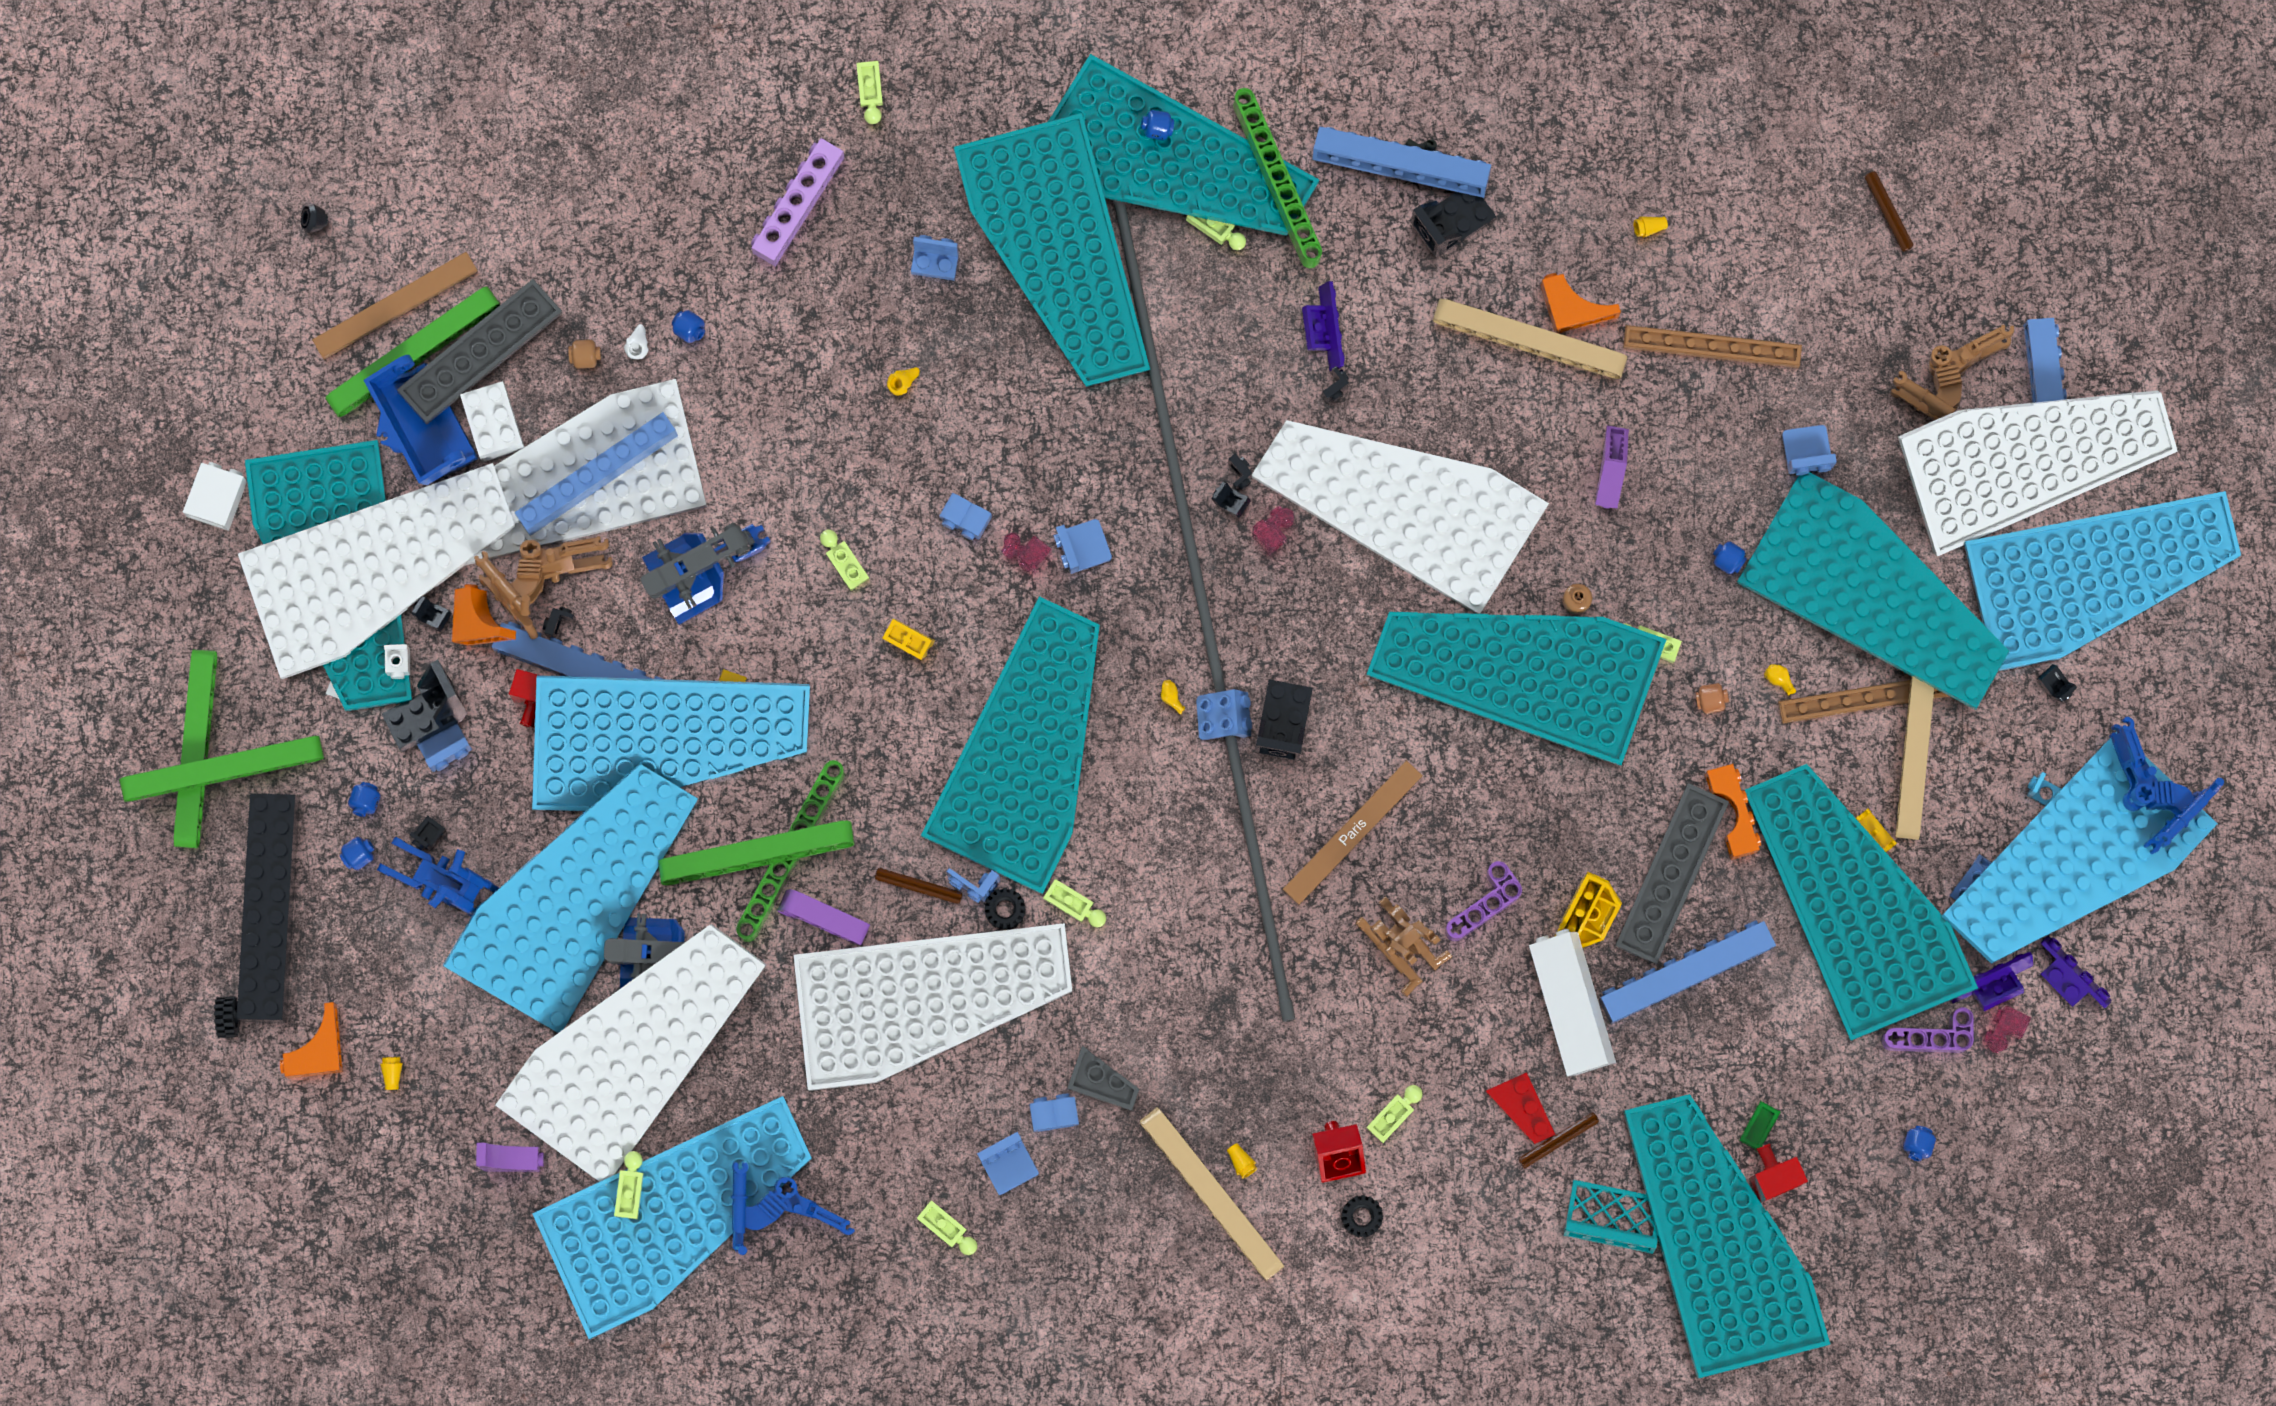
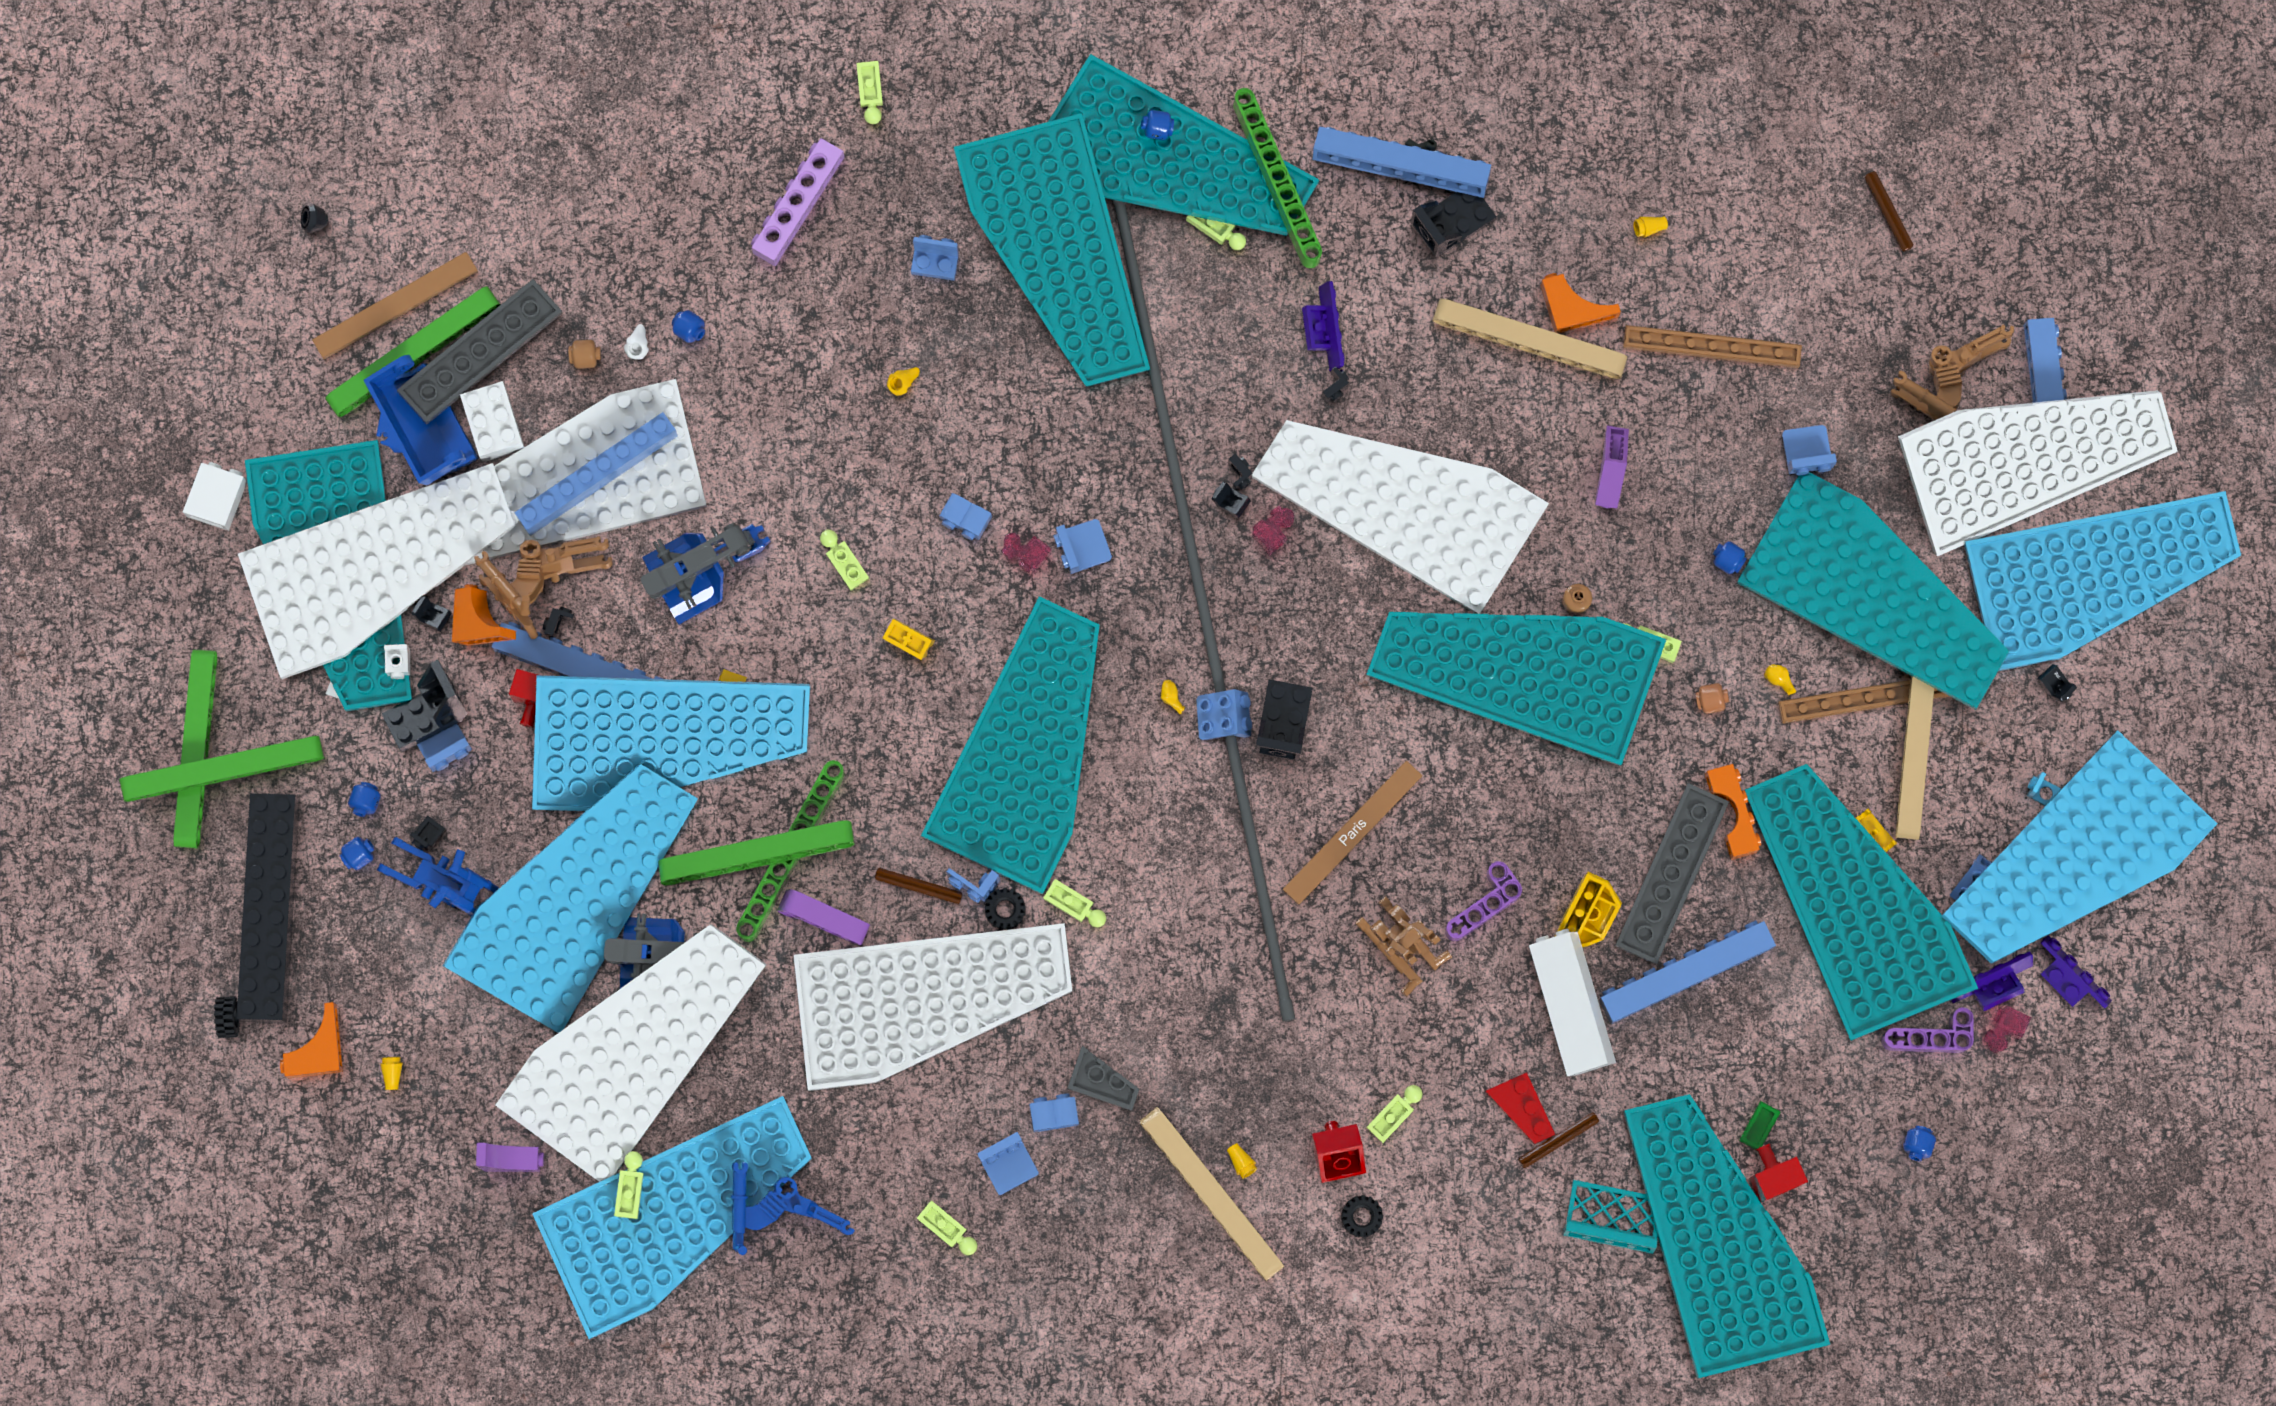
(2148, 792): blue piece -> none

